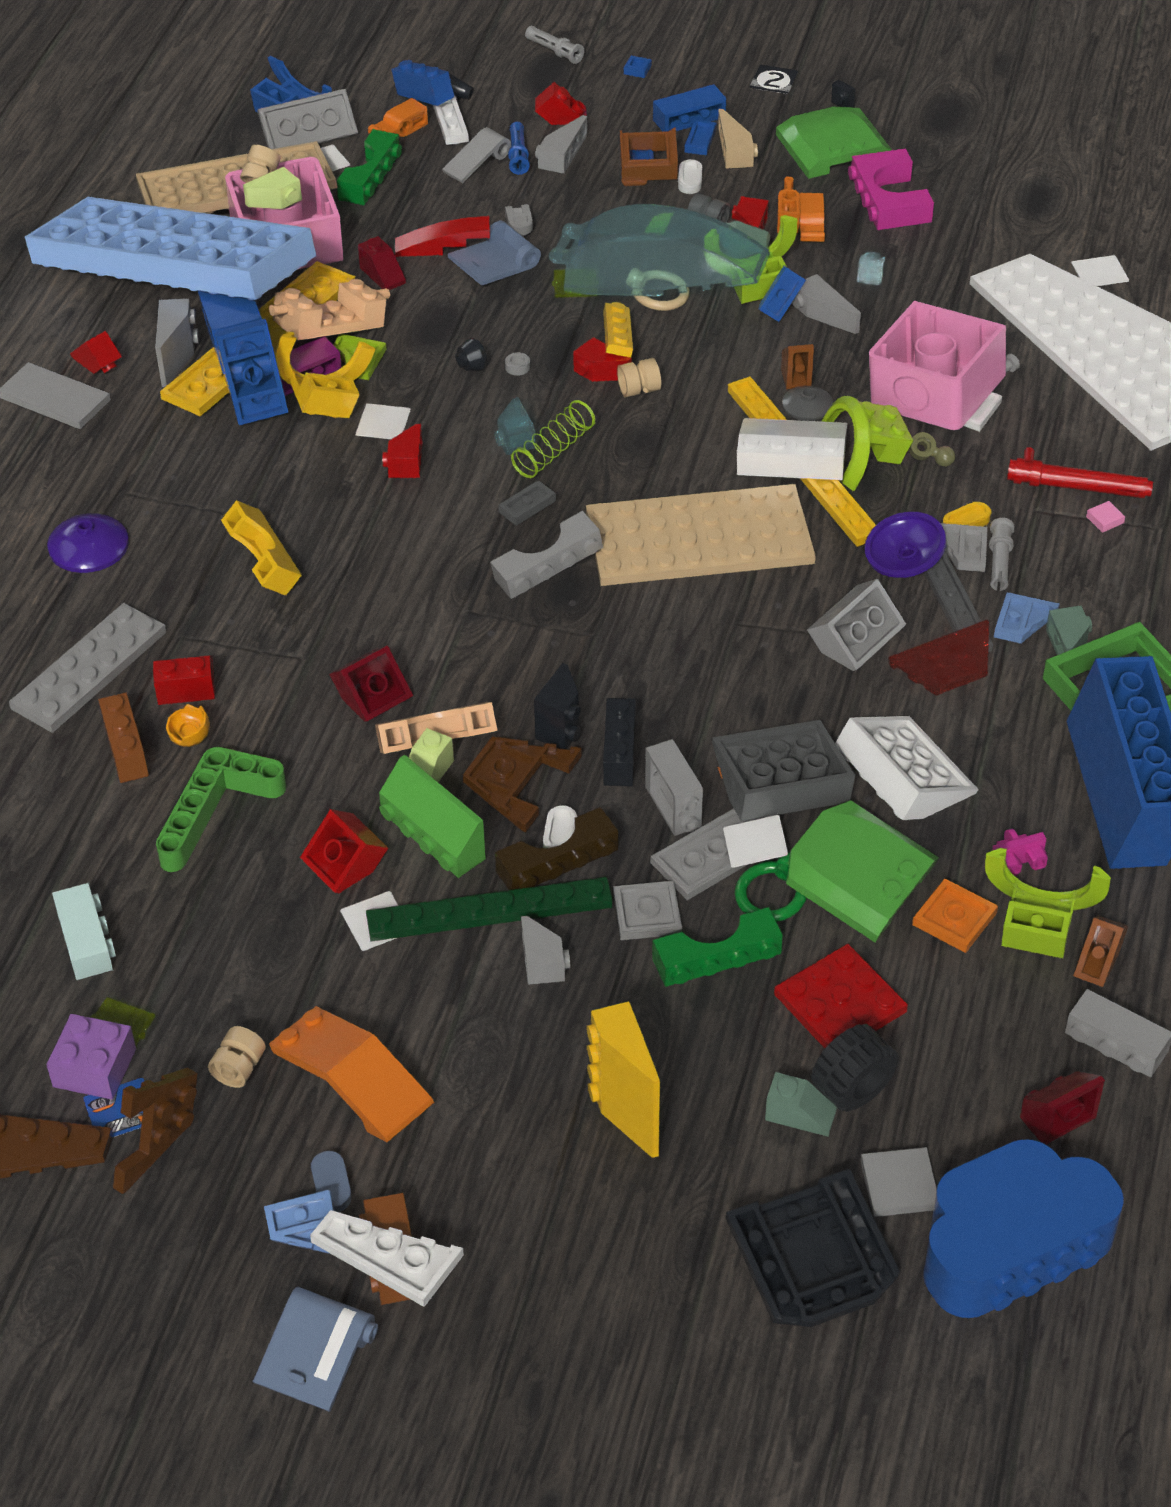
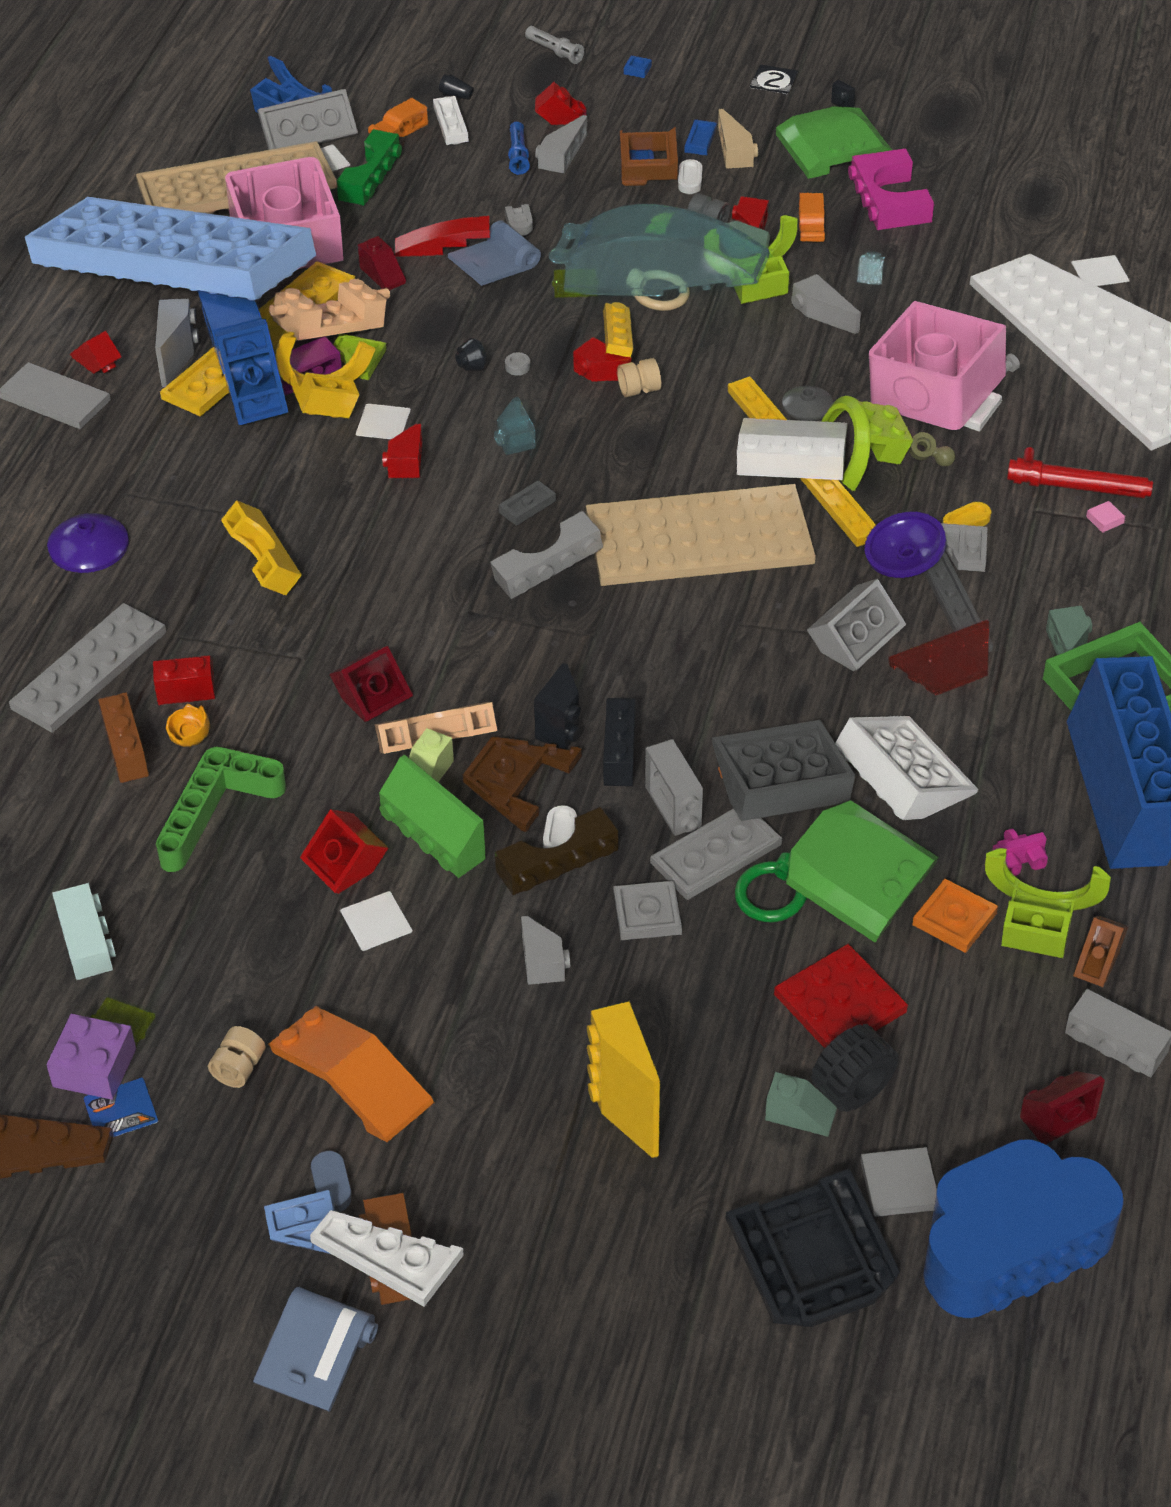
(165, 1116): reddish brown wing -> none
(261, 162): tan wheel -> none
(273, 190): yellowish green slope -> none
(422, 82): blue brick -> none
(484, 144): light grey door -> none
(488, 909): dark green plate -> none
(531, 456): lime piece -> none
(685, 959): green arch -> none
(686, 107): blue brick -> none
(755, 841): white sticker -> none
(781, 293): blue plate -> none
(788, 202): orange piece -> none
(797, 365): dark orange slope -> none
(1001, 545): light grey pin -> none
(1022, 617): medium blue wing -> none

